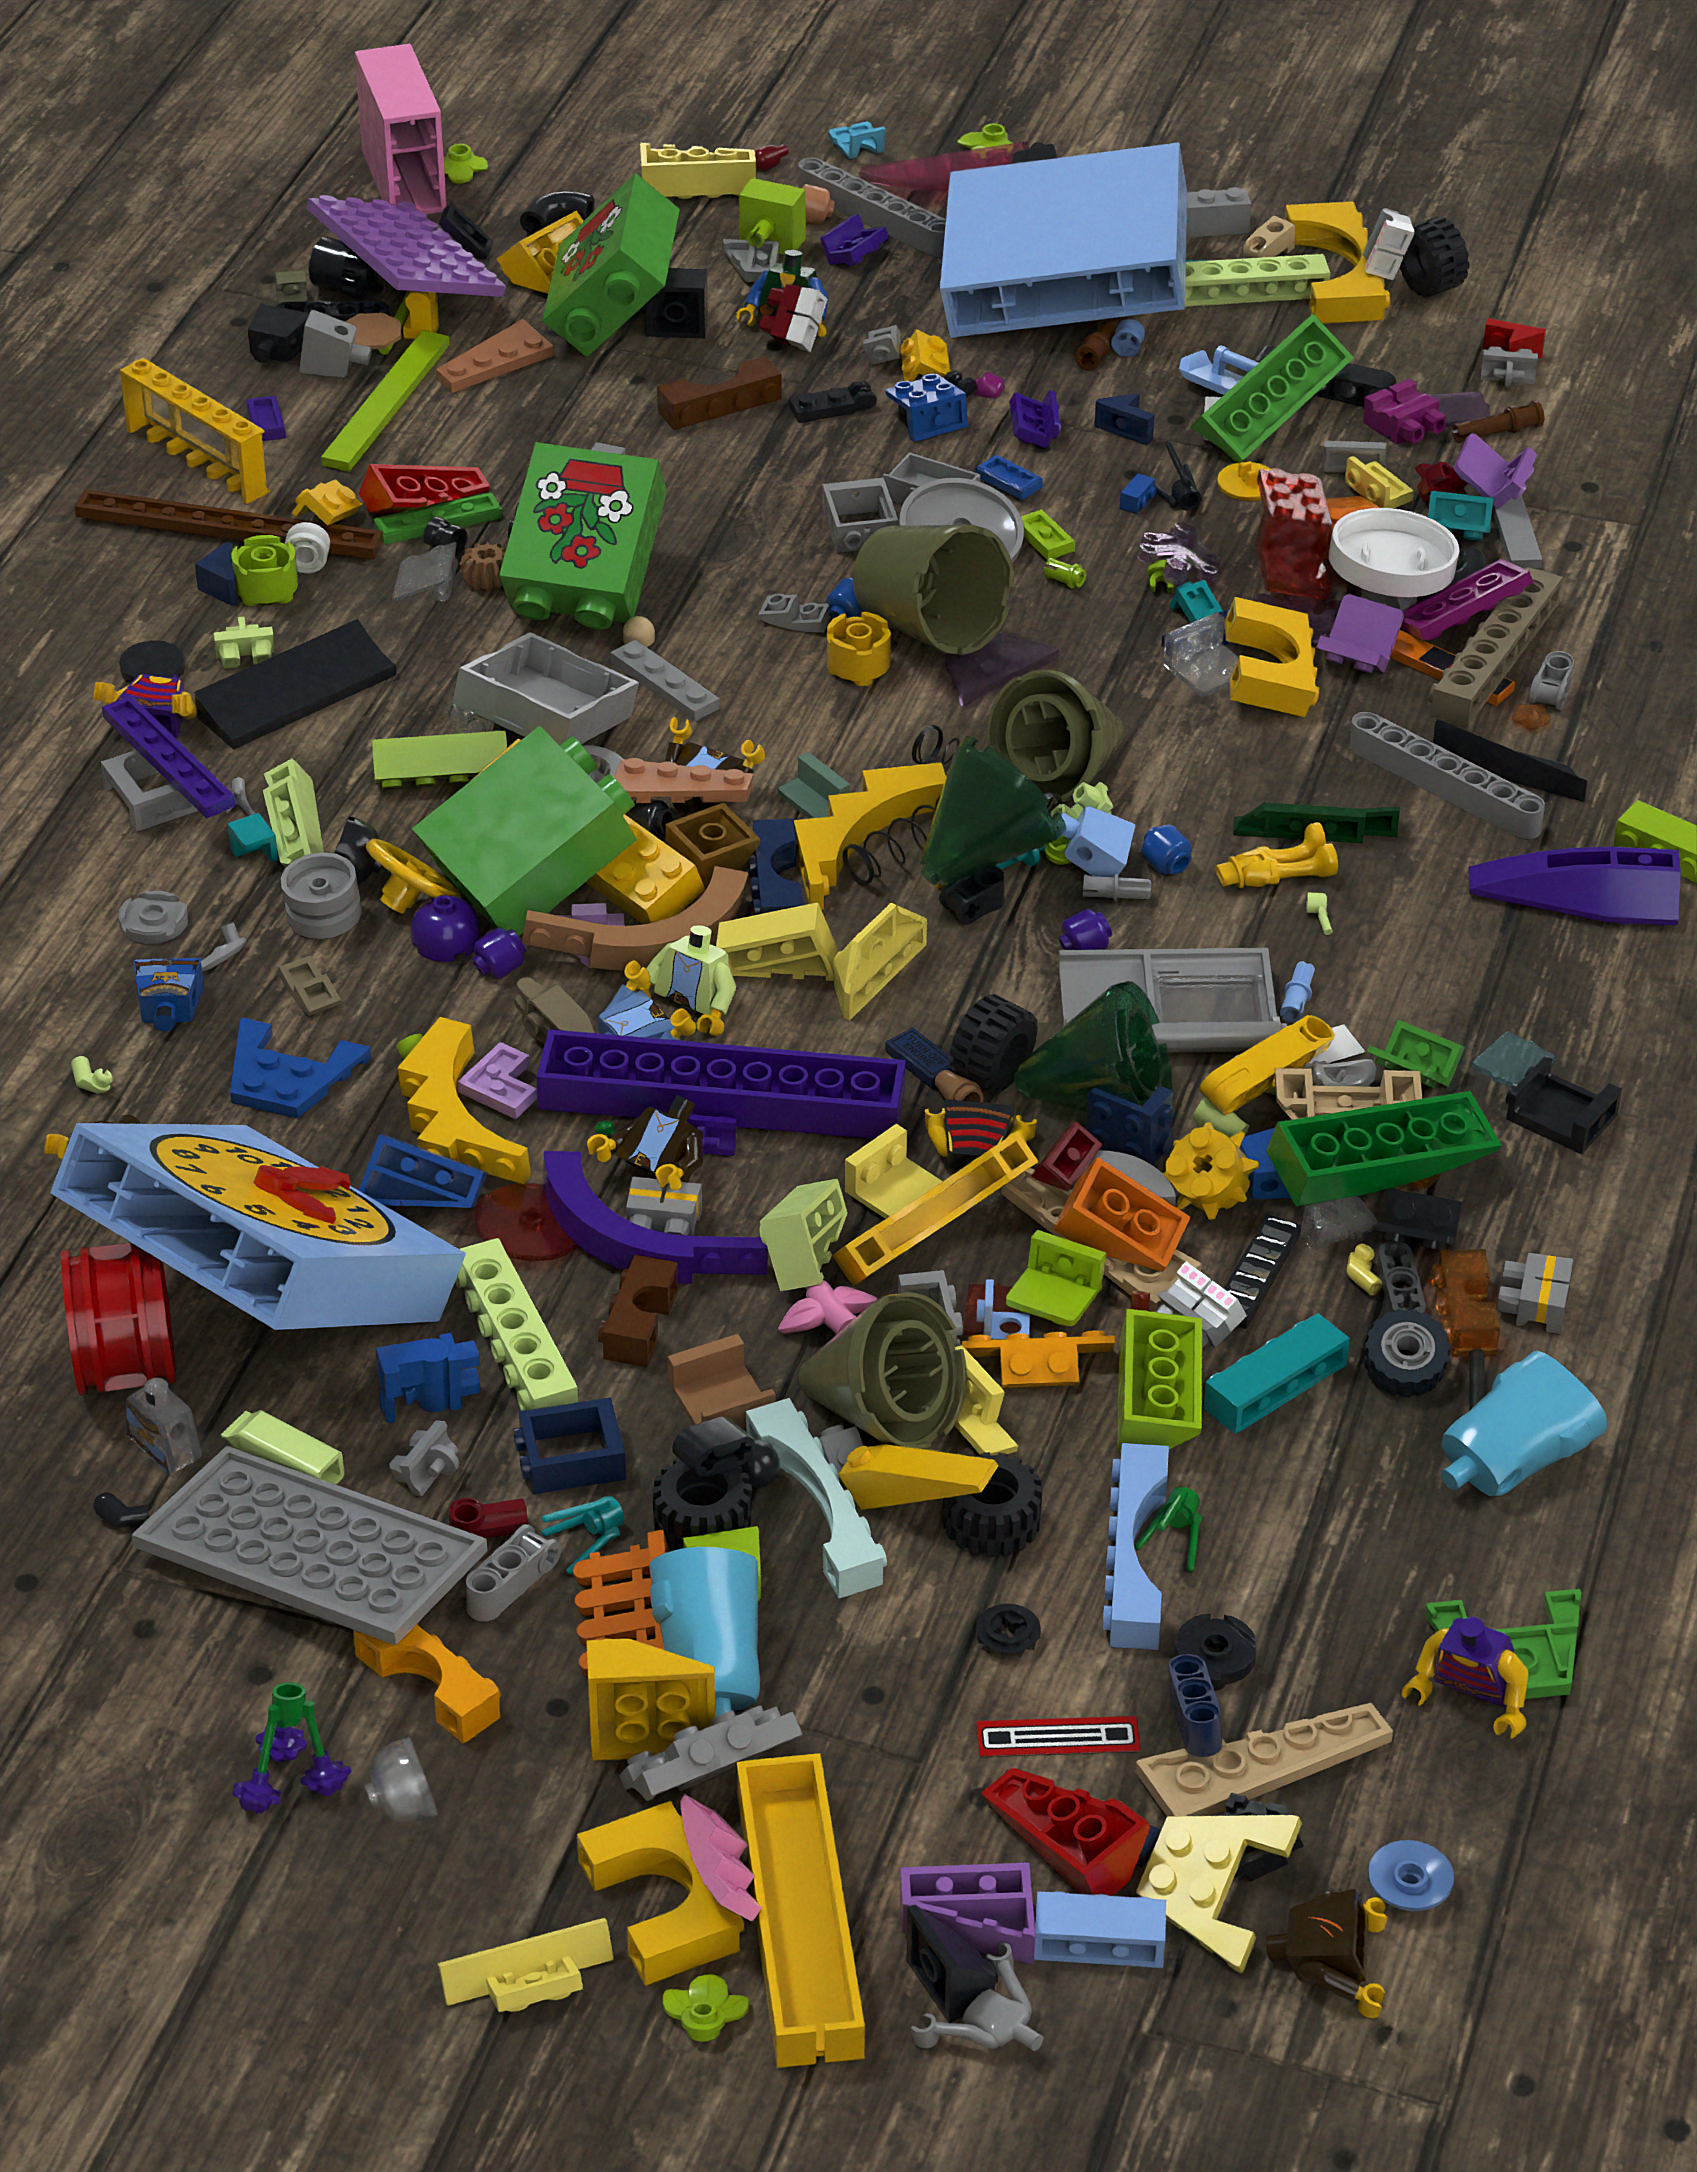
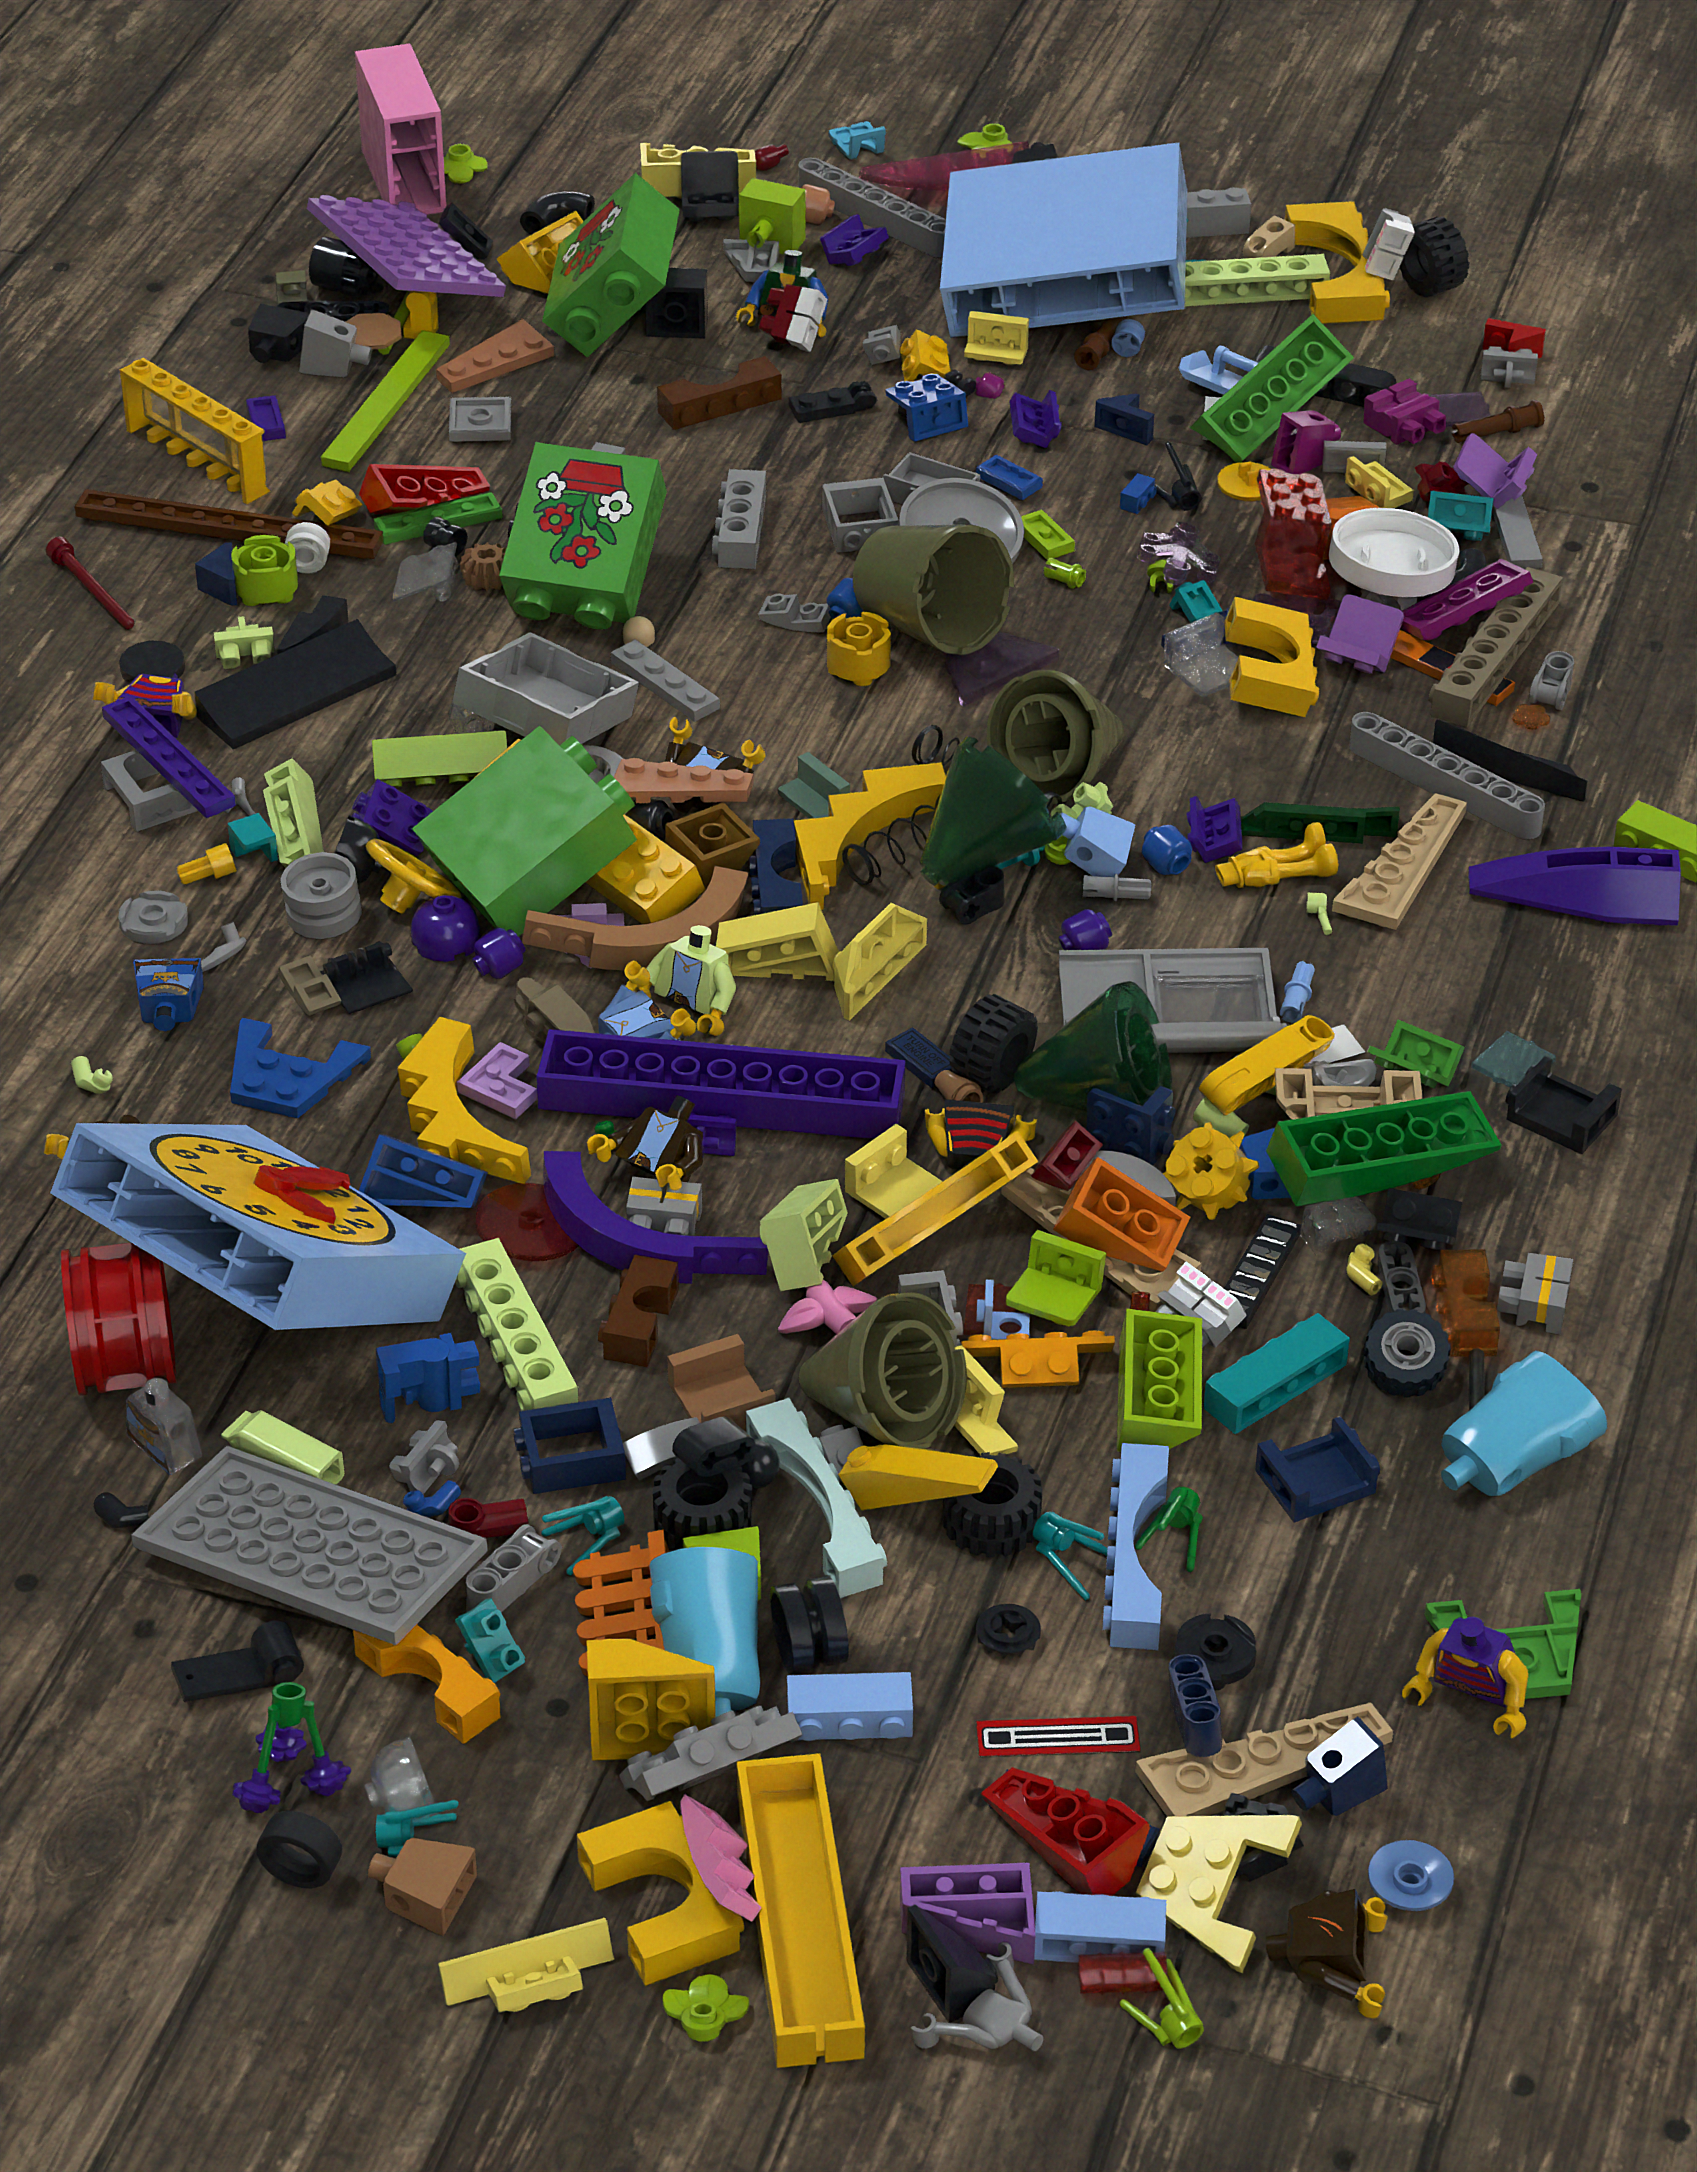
(62, 553): none -> dark red piece
(216, 862): none -> yellow piece
(268, 1662): none -> black door
(308, 1834): none -> black tyre
(326, 616): none -> black slope
(366, 979): none -> black hinge
(392, 815): none -> dark purple bracket
(397, 1827): none -> teal plant
(426, 1881): none -> medium nougat torso
(433, 1505): none -> blue arm
(480, 419): none -> light grey plate
(490, 1640): none -> teal hips
(653, 1449): none -> light grey slope
(710, 185): none -> black bracket
(740, 519): none -> light grey brick
(809, 1624): none -> black wheel
(851, 1705): none -> light blue brick
(997, 338): none -> light yellow bracket
(1058, 1534): none -> teal plant
(1118, 1973): none -> clear red axle
(1178, 2018): none -> lime plant
(1215, 829): none -> dark purple bracket
(1302, 440): none -> magenta torso
(1318, 1472): none -> dark blue panel
(1343, 1770): none -> dark blue torso
(1397, 875): none -> tan wing

